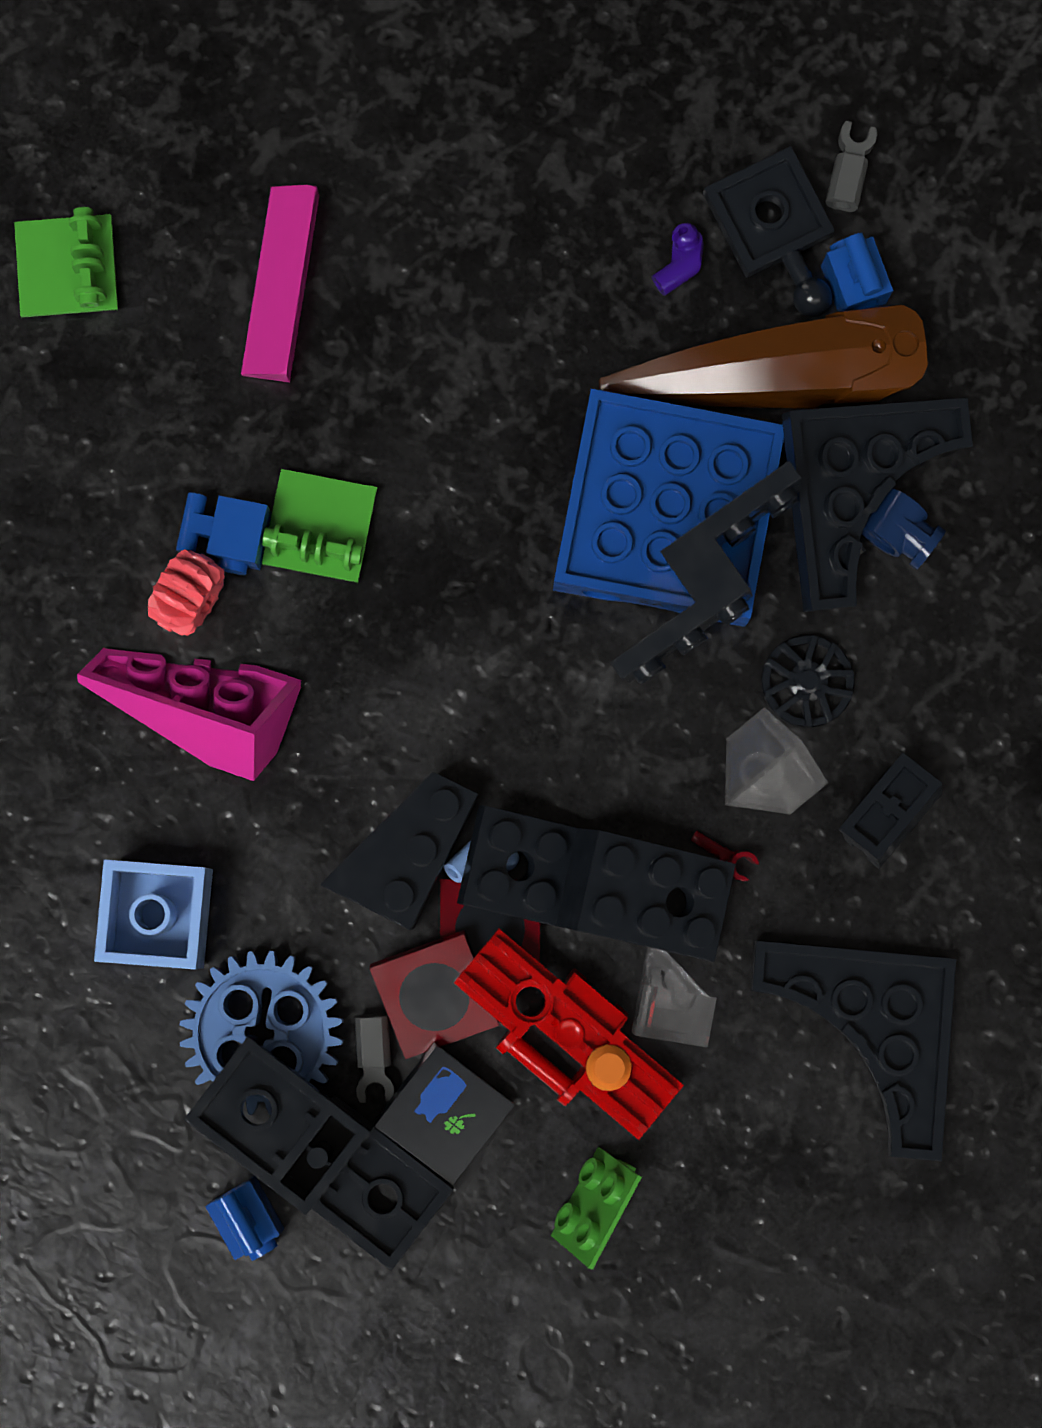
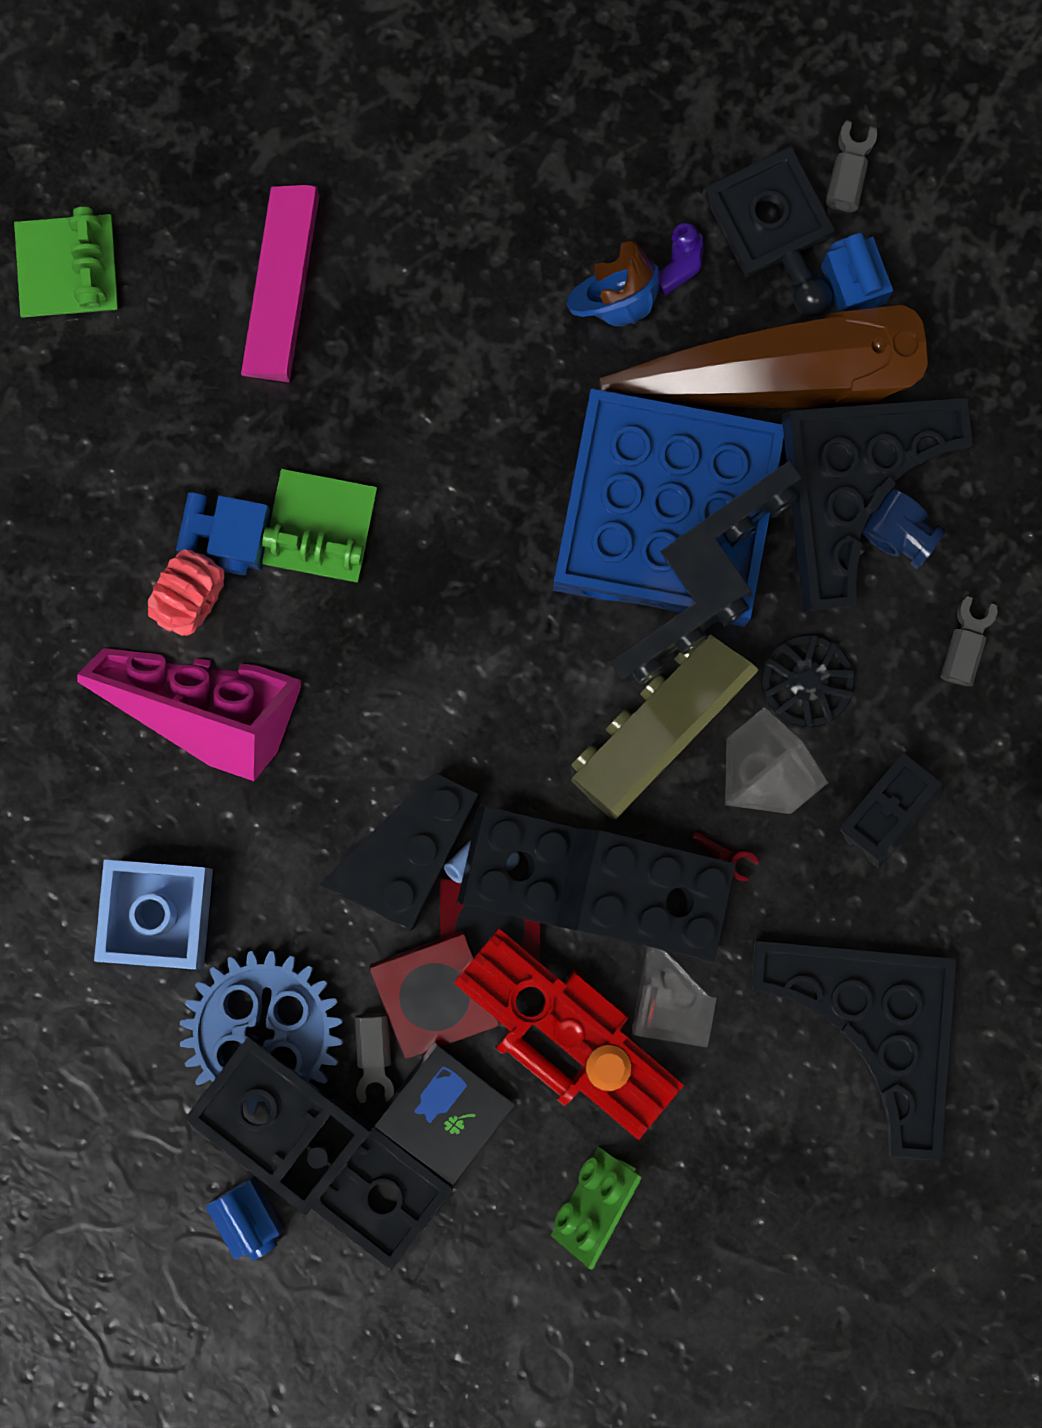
(619, 290): none -> blue piece
(662, 726): none -> olive slope
(967, 644): none -> dark grey bar

